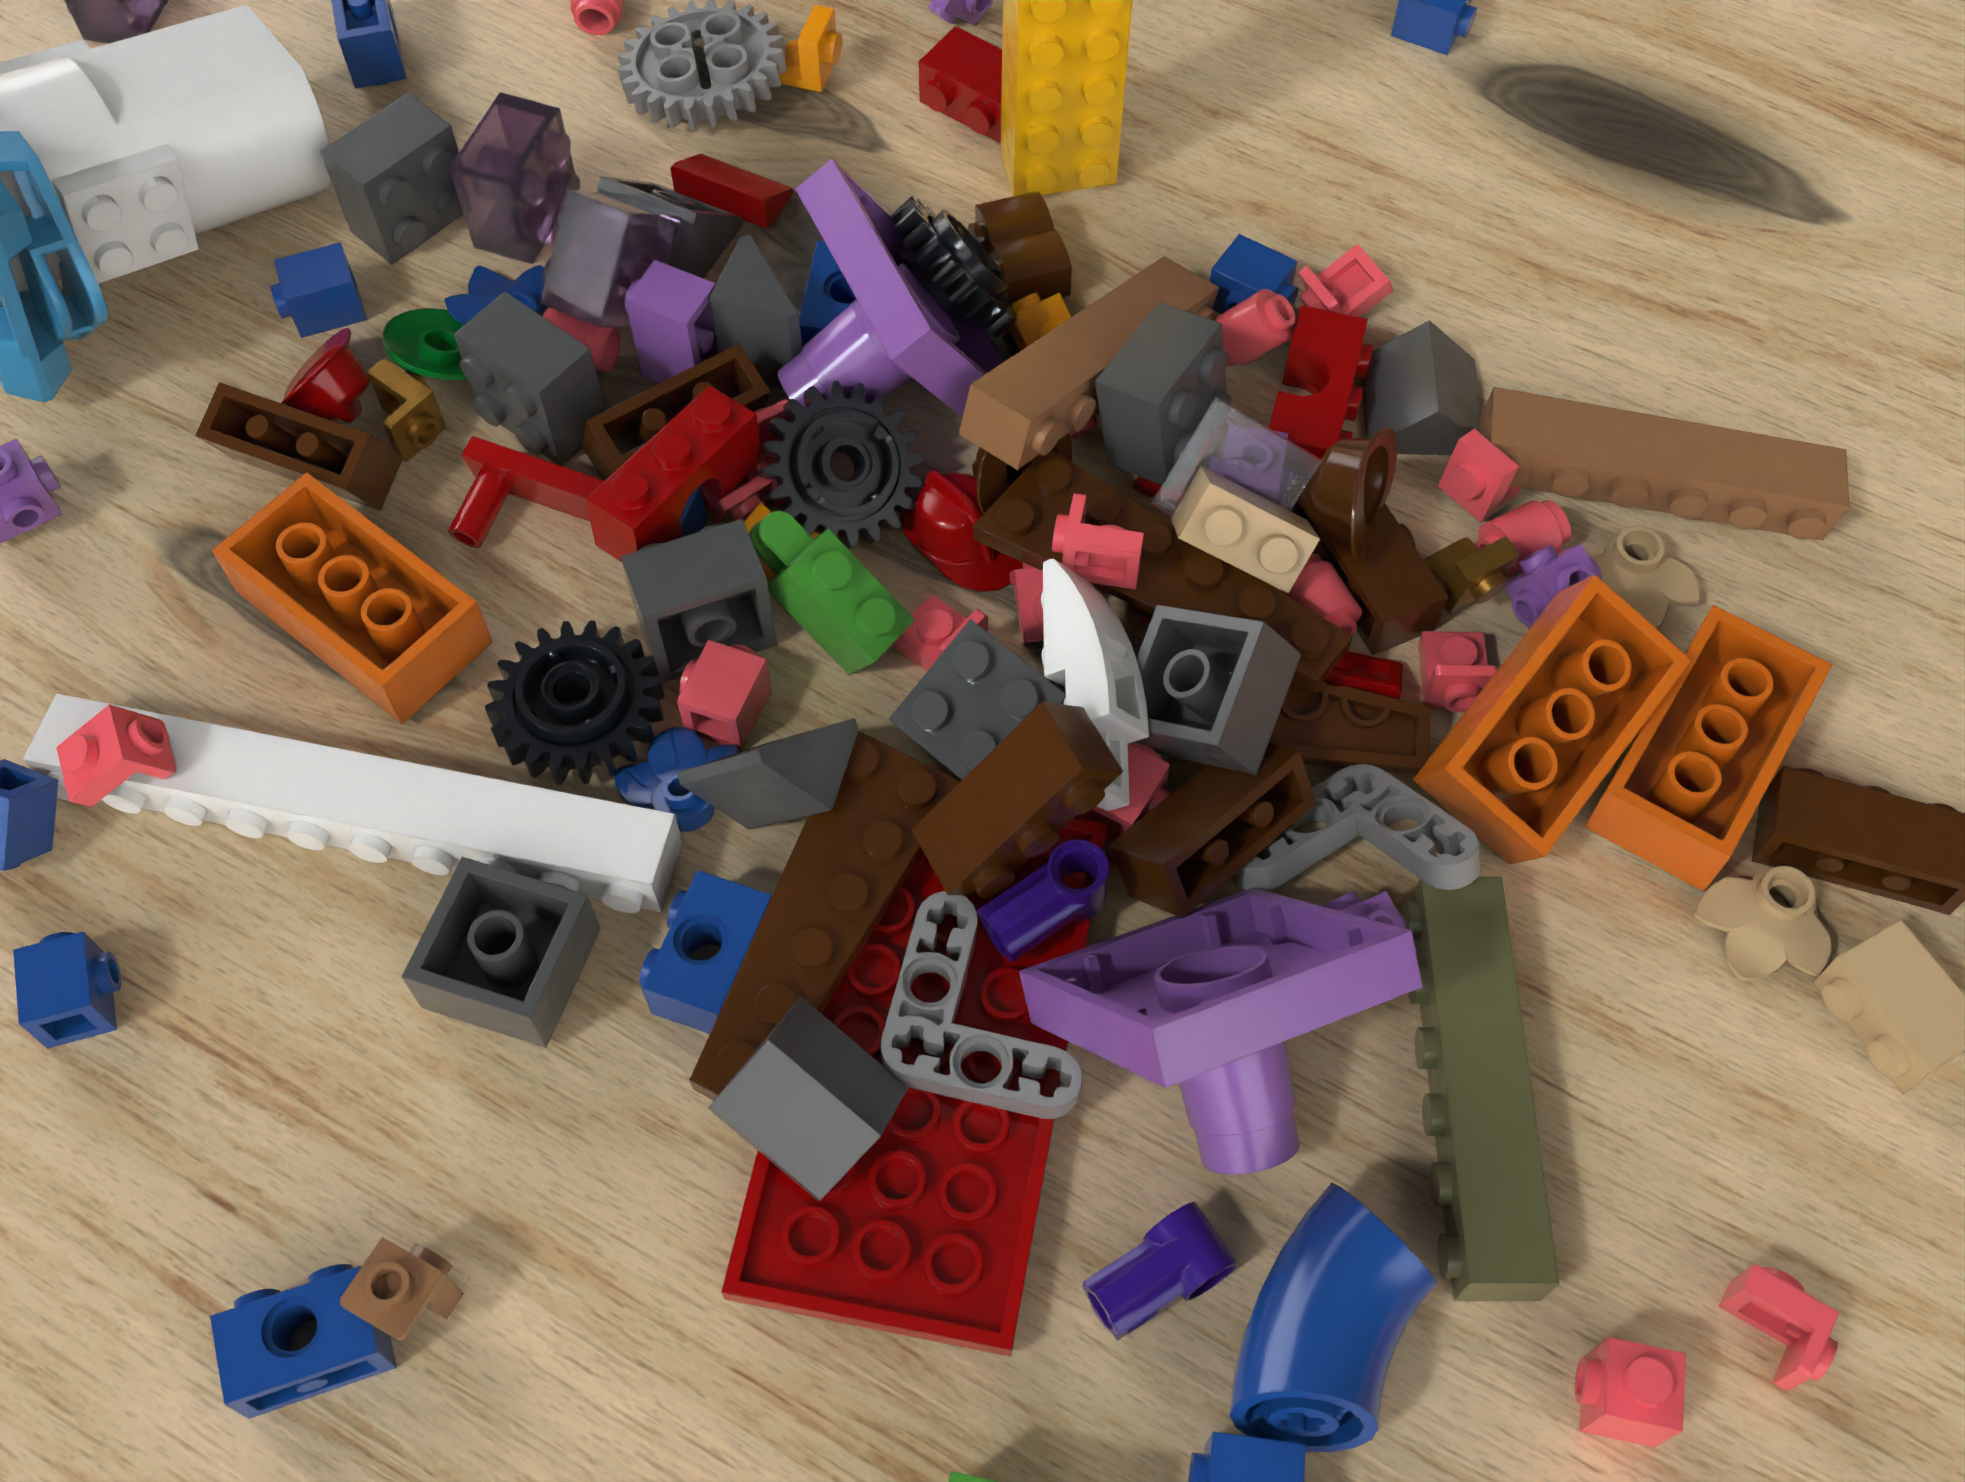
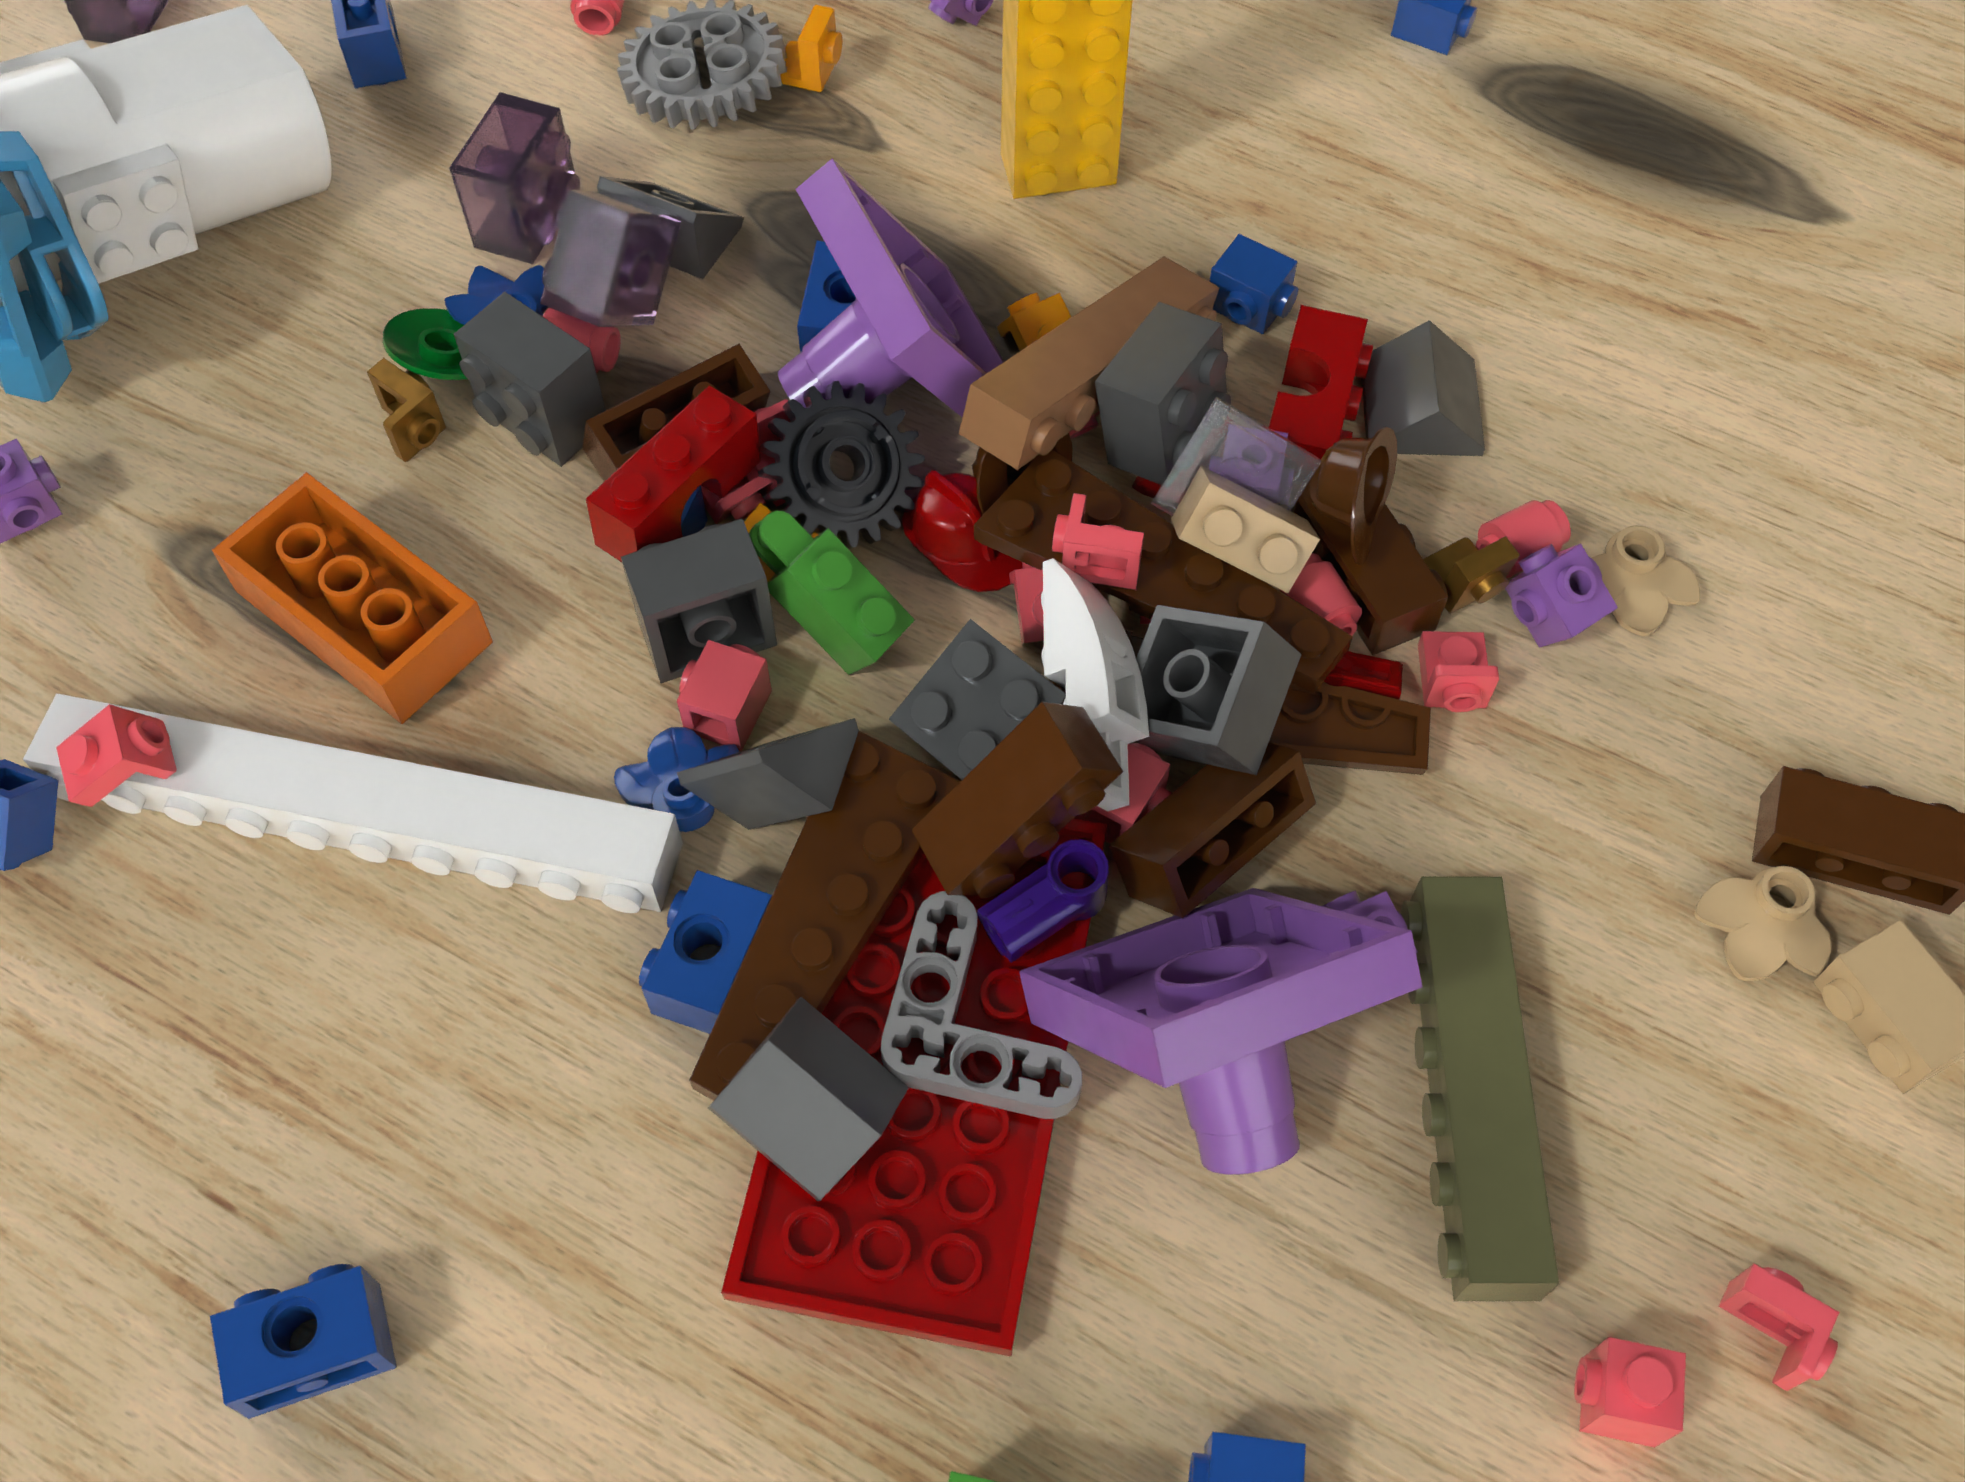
(66, 988): blue brick -> none
(298, 442): reddish brown brick -> none
(318, 290): blue brick -> none
(330, 381): red piece -> none
(396, 177): dark grey brick -> none
(398, 1287): medium nougat bracket -> none
(502, 951): dark grey brick -> none
(508, 471): red piece -> none
(543, 731): black gear -> none
(670, 321): medium lavender brick -> none
(730, 188): red slope -> none
(755, 311): dark grey slope -> none
(933, 631): coral bracket -> none
(954, 267): black gear -> none
(964, 81): red brick -> none
(1024, 245): reddish brown brick -> none
(1175, 1261): dark purple piece -> none
(1256, 326): coral brick -> none
(1327, 1328): blue brick -> none
(1347, 285): coral bracket -> none
(1364, 803): light grey beam -> none
(1479, 476): coral bracket -> none
(1552, 721): orange brick -> none
(1668, 464): medium nougat brick -> none
(1709, 749): orange brick -> none

